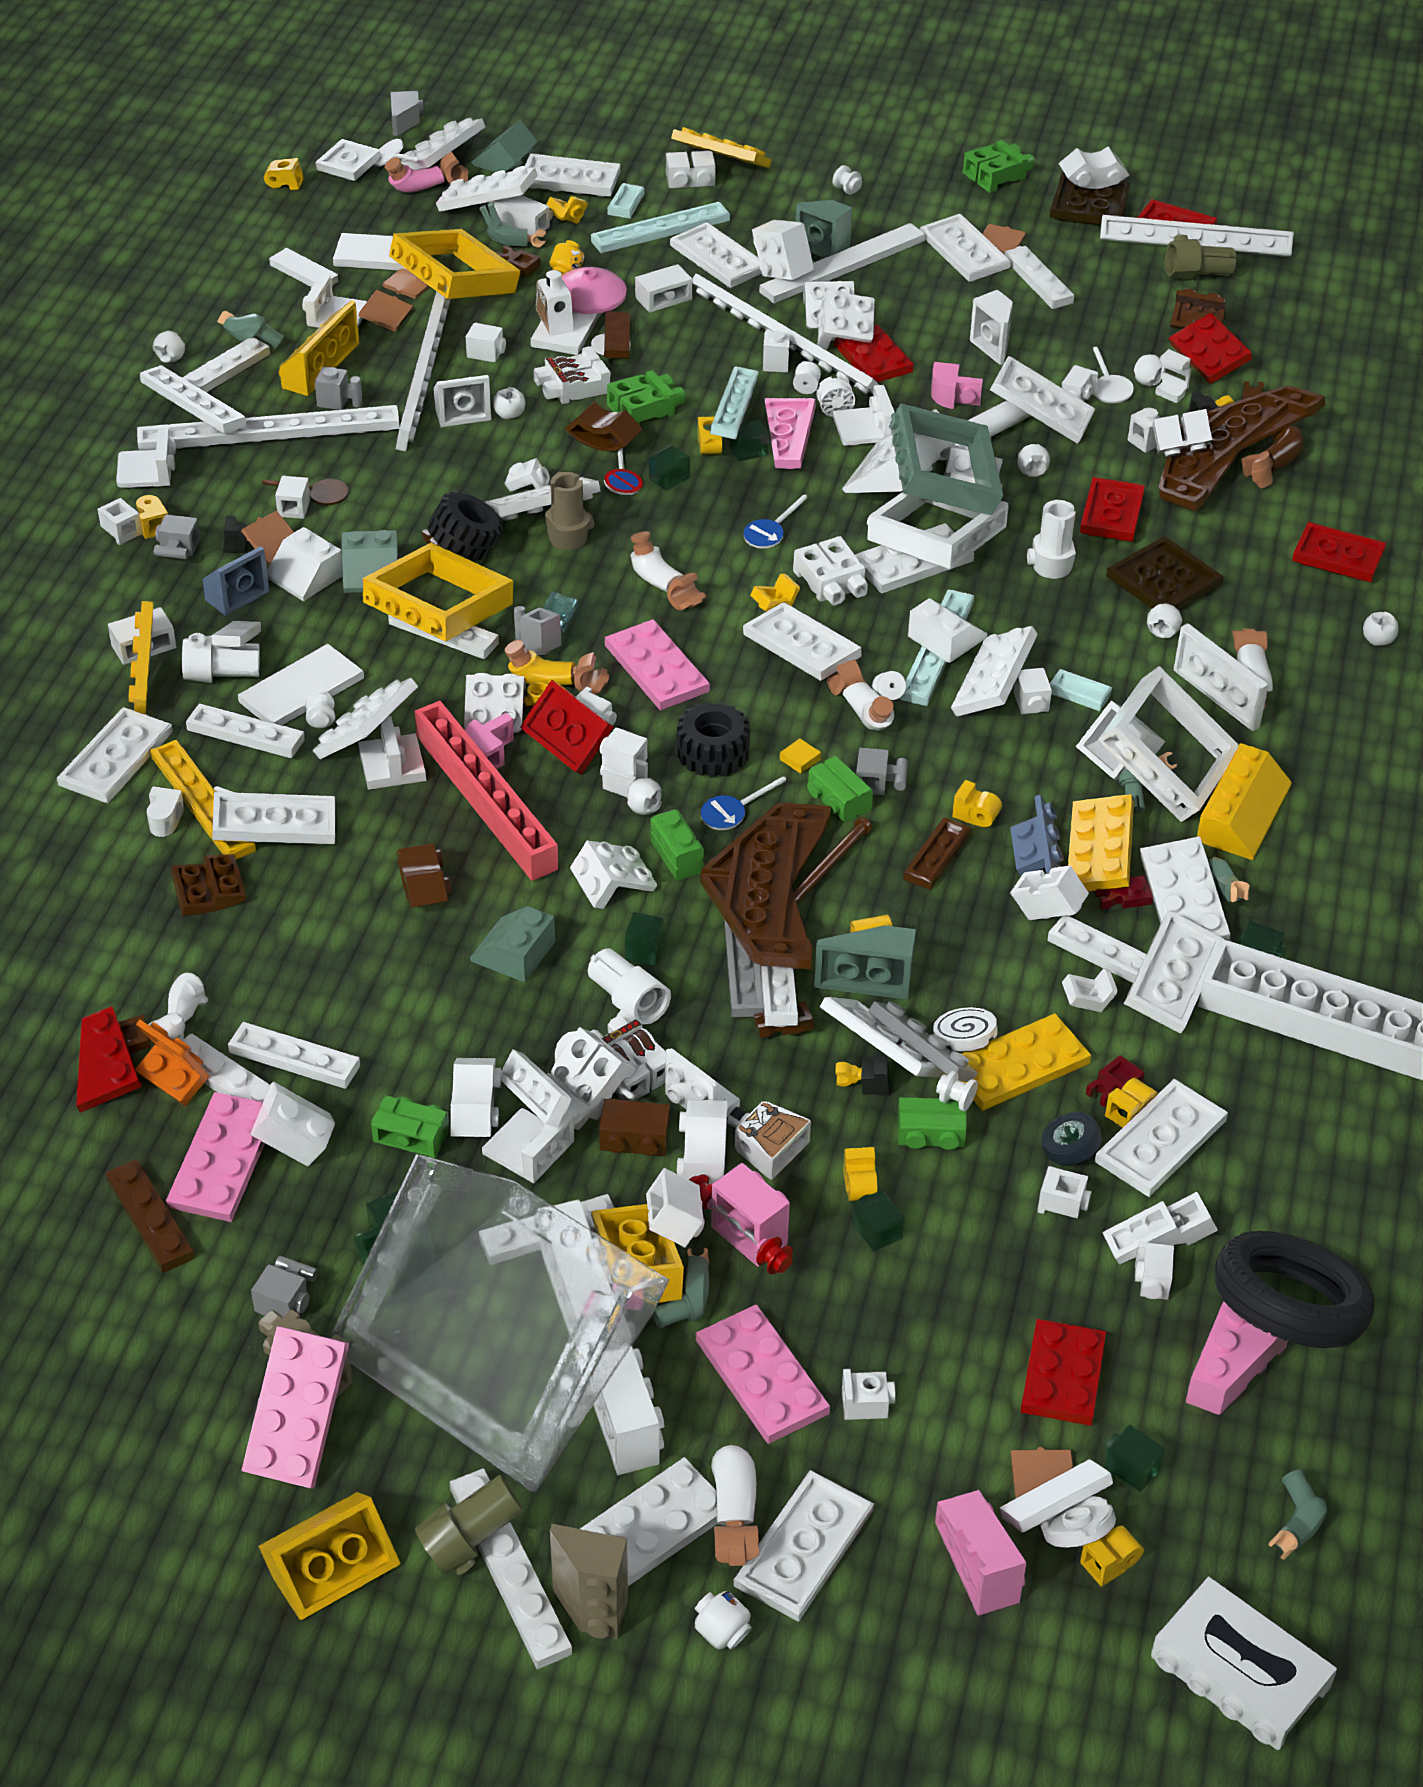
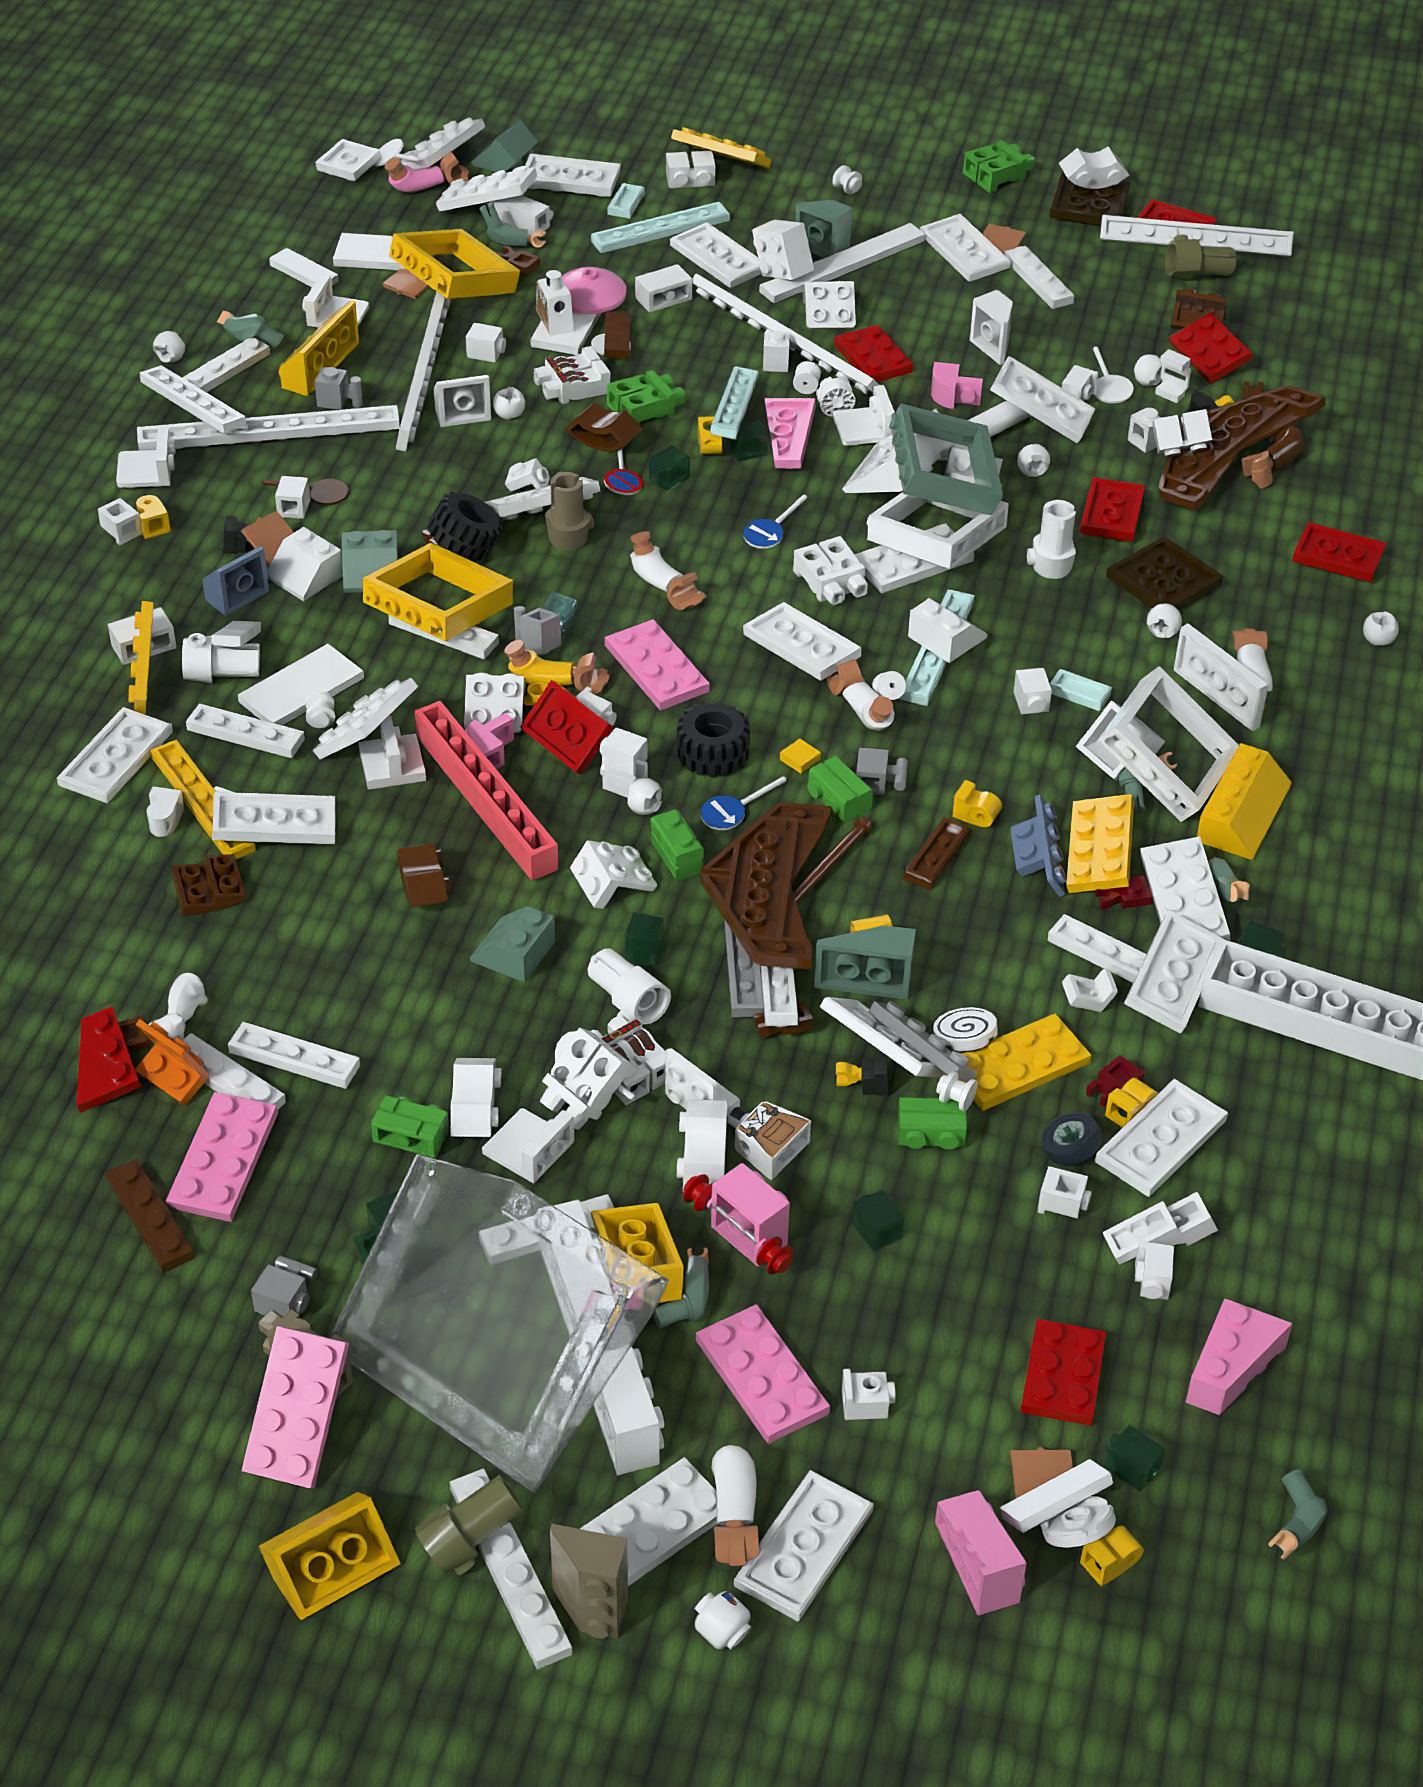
(177, 537): light grey brick -> none
(284, 173): yellow leg -> none
(293, 1125): white slope -> none
(385, 310): nougat piece -> none
(405, 111): light grey slope -> none
(535, 1088): white plate -> none
(566, 257): yellow head -> none
(570, 210): yellow bracket -> none
(634, 1127): reddish brown brick -> none
(675, 1208): white piece -> none
(770, 597): yellow bracket -> none
(845, 317): white bracket -> none
(859, 1172): yellow leg -> none
(994, 671): white plate -> none
(1049, 894): white brick -> none
(1242, 1662): white panel -> none
(1282, 1315): black tyre -> none

